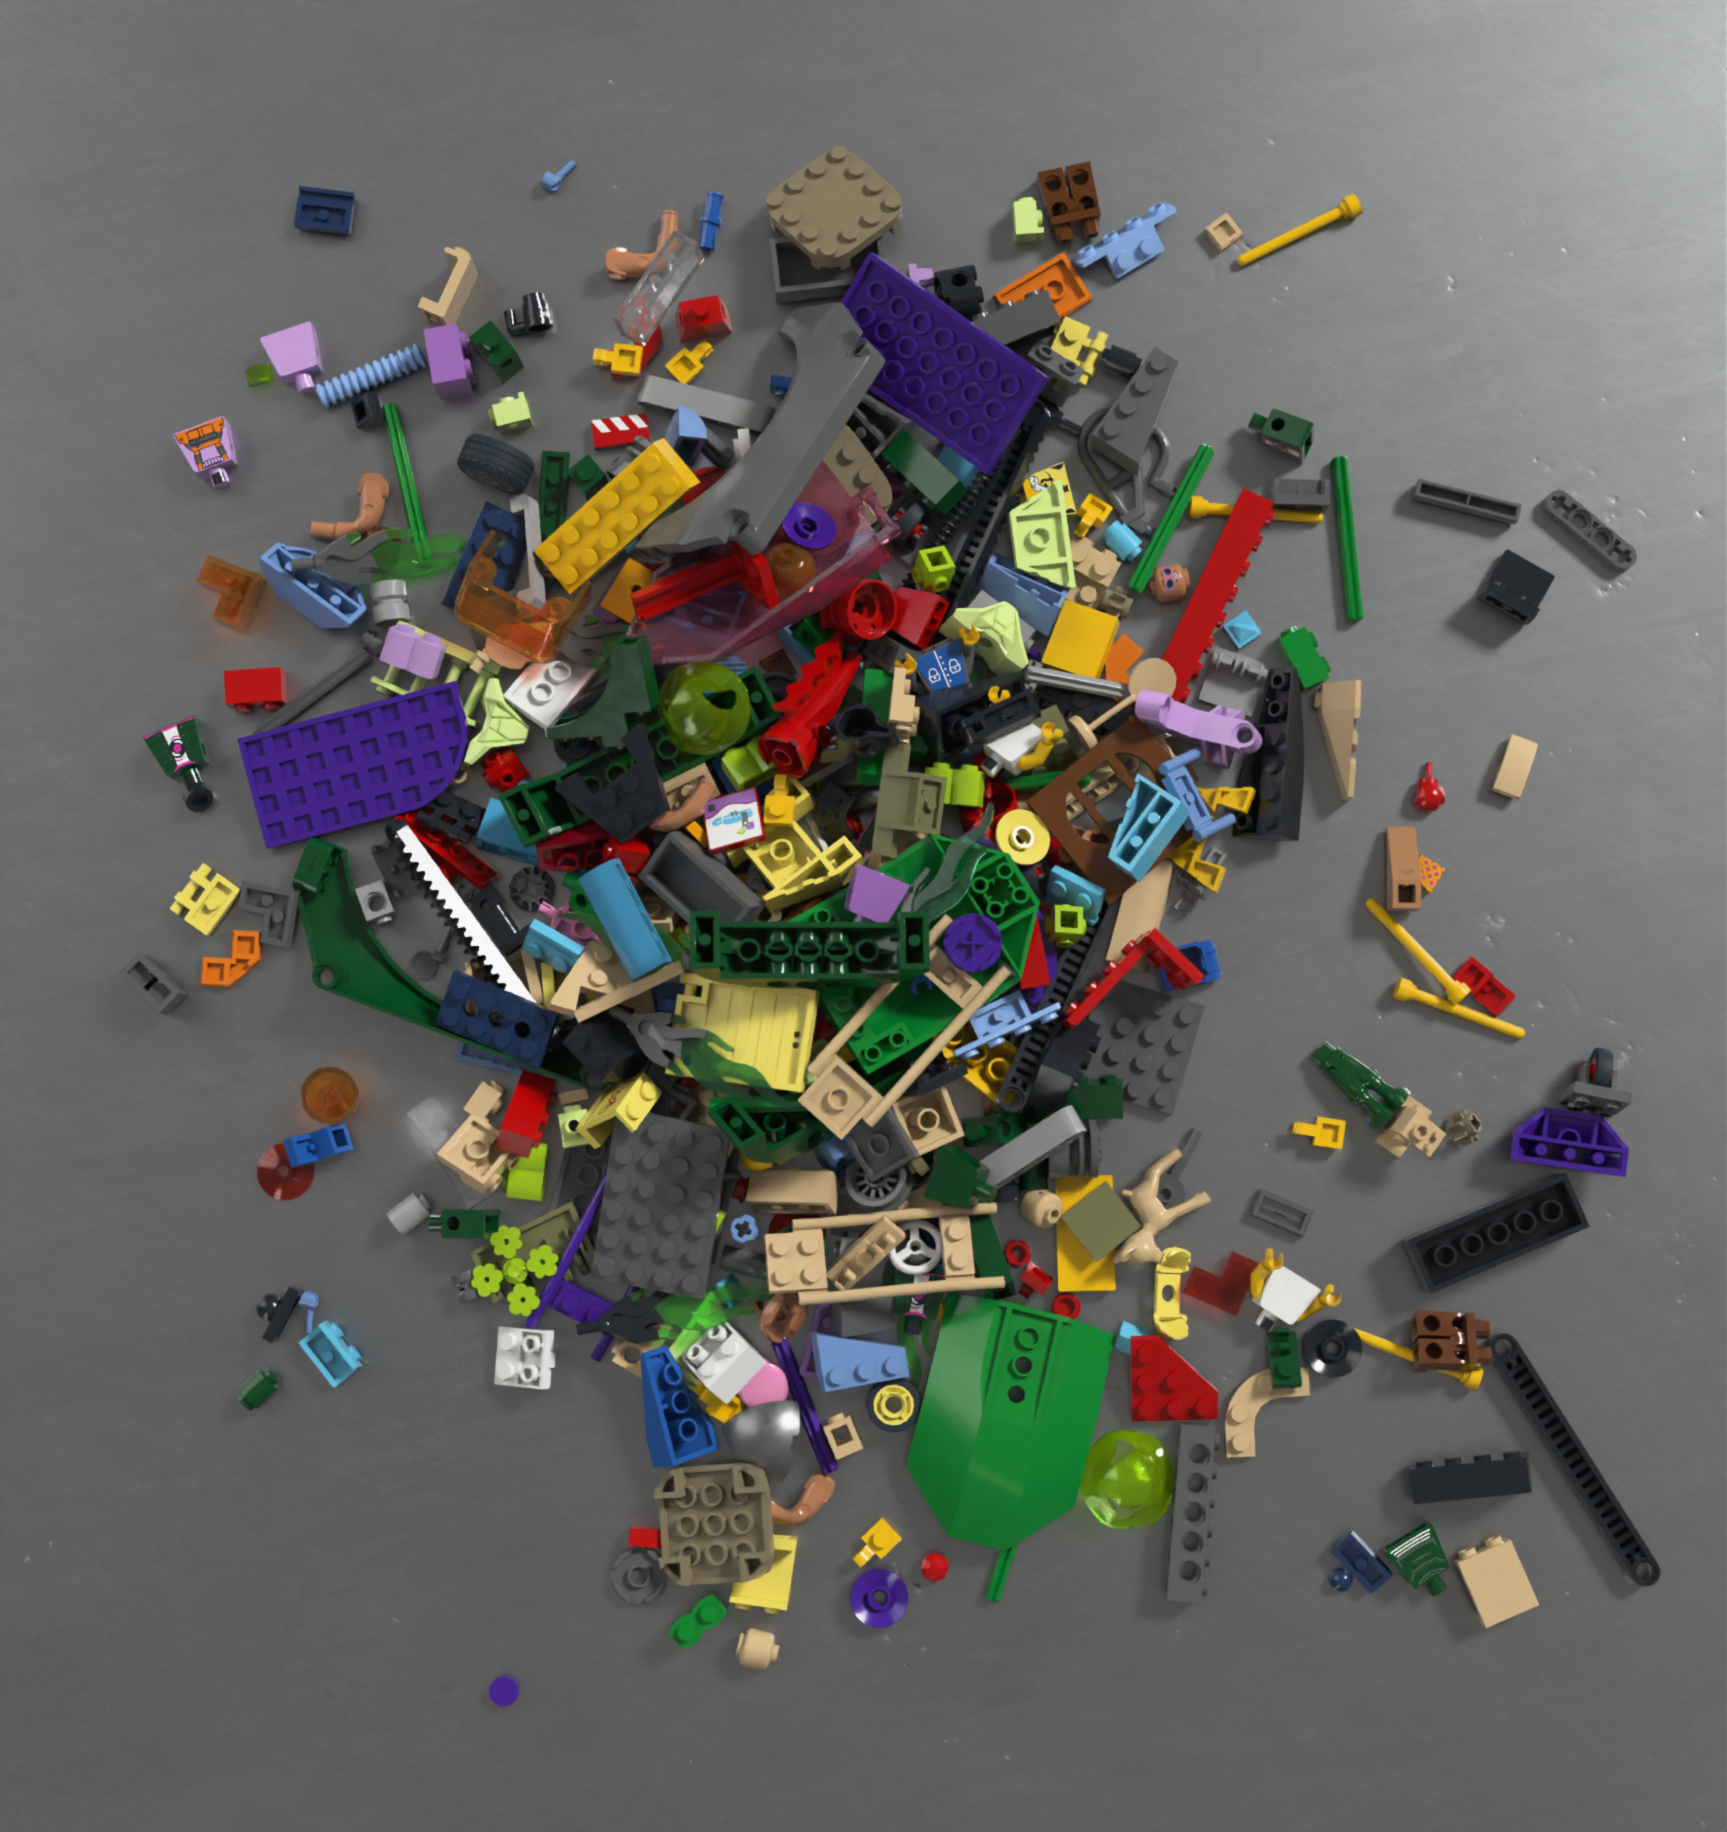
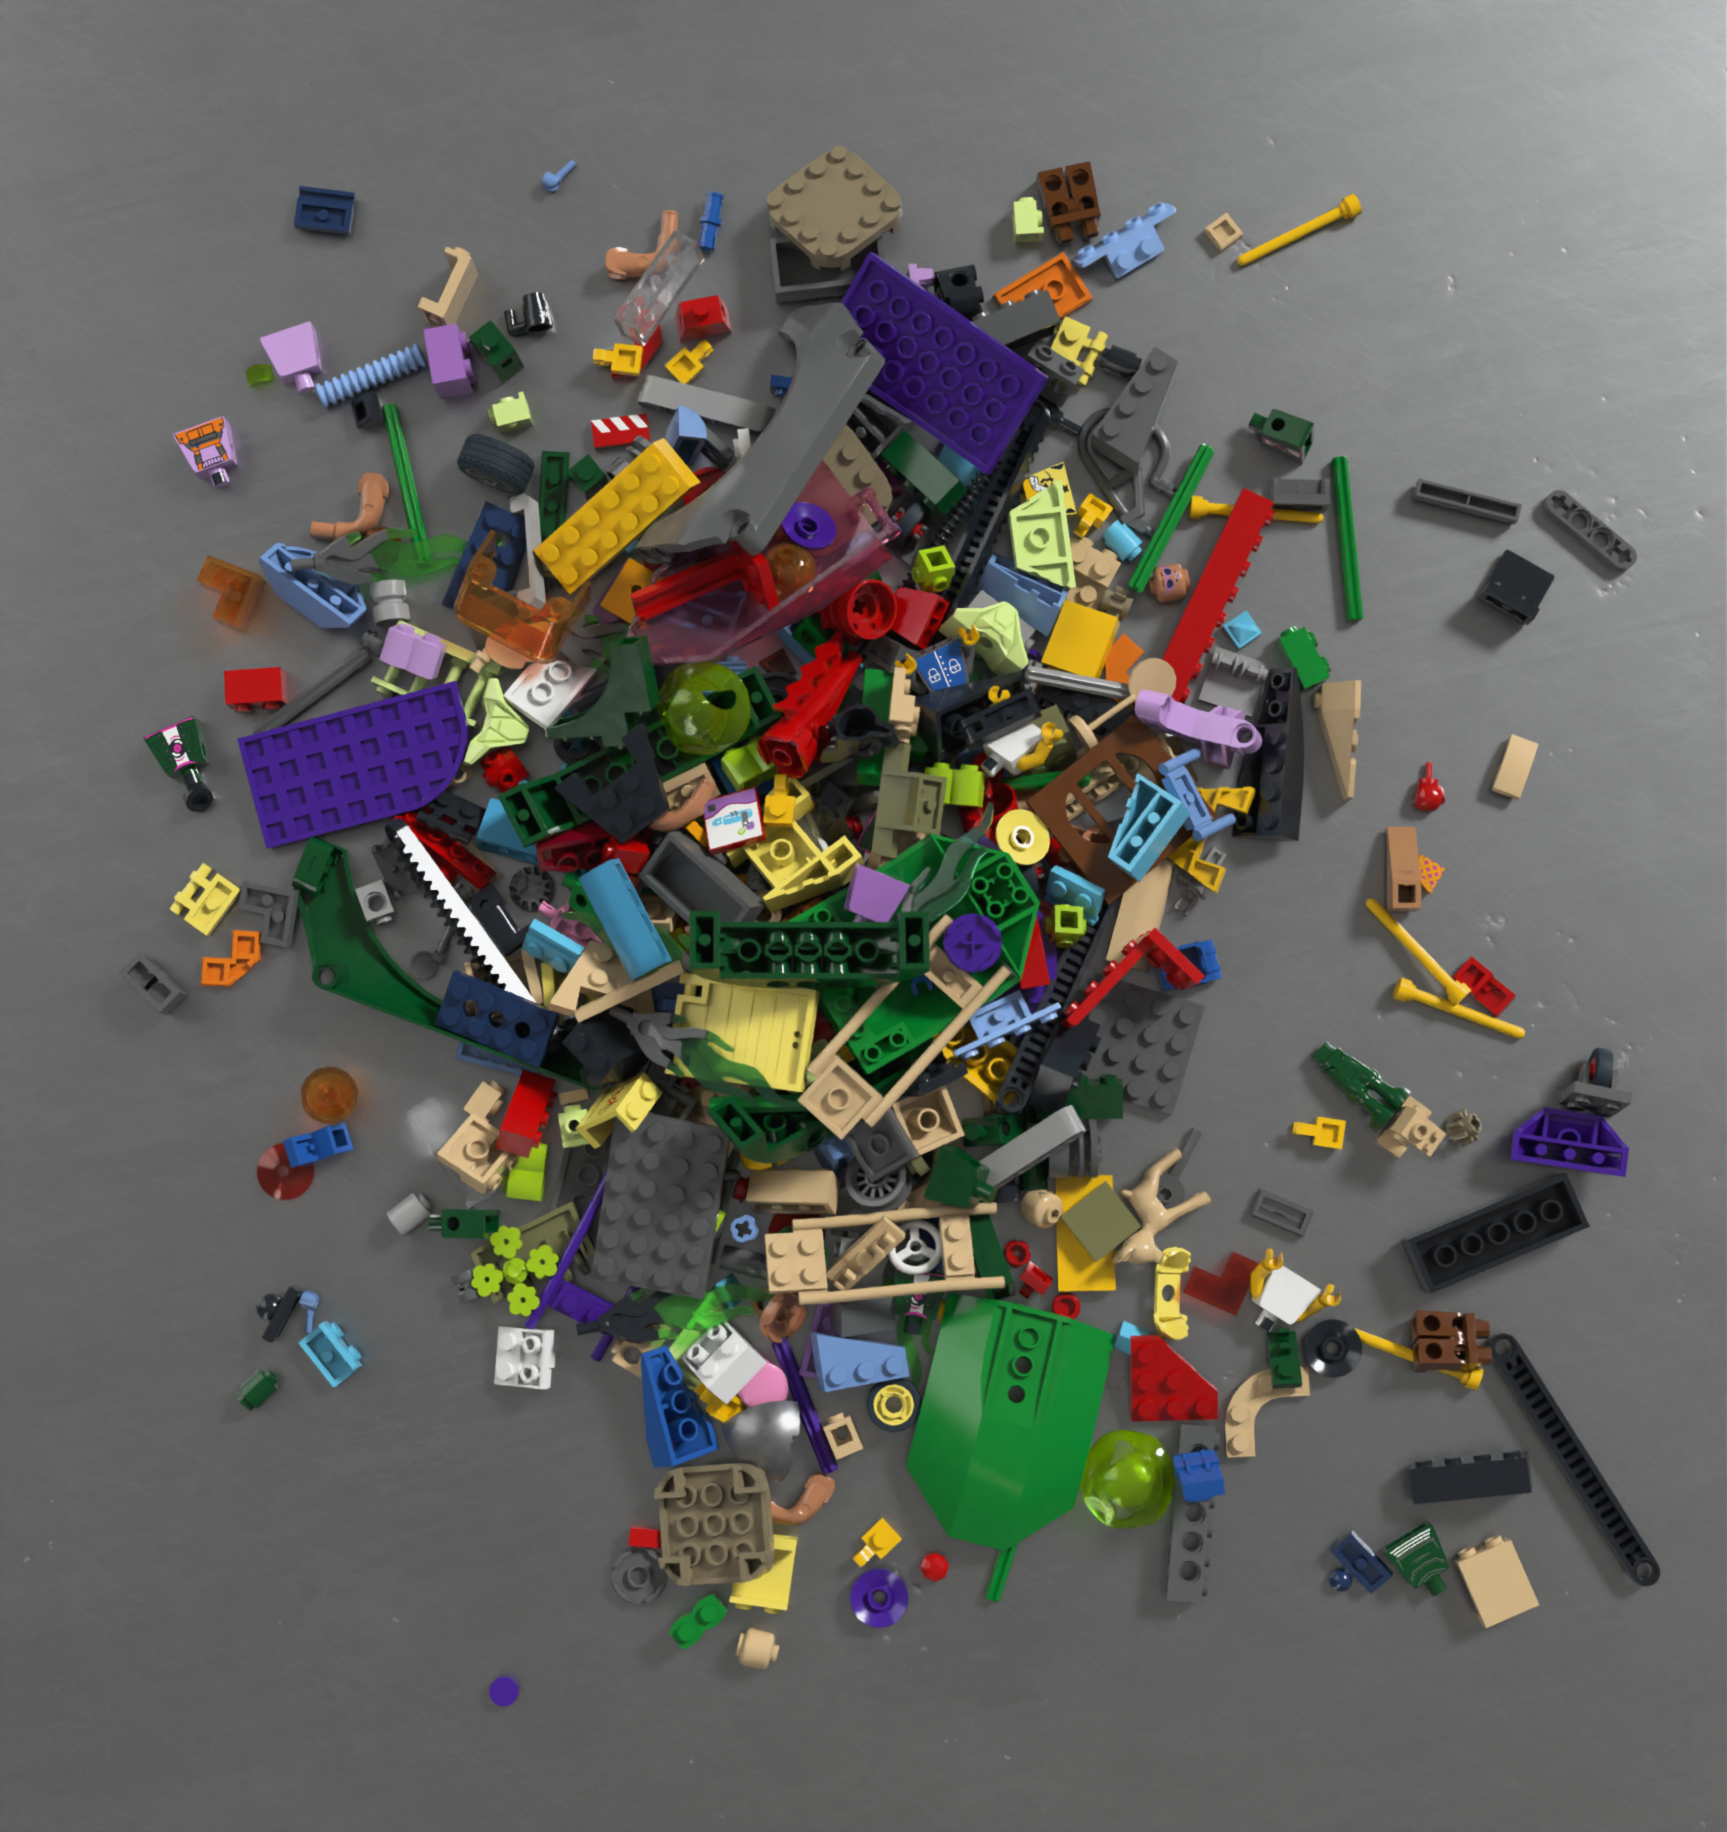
(1199, 1475): none -> blue piece

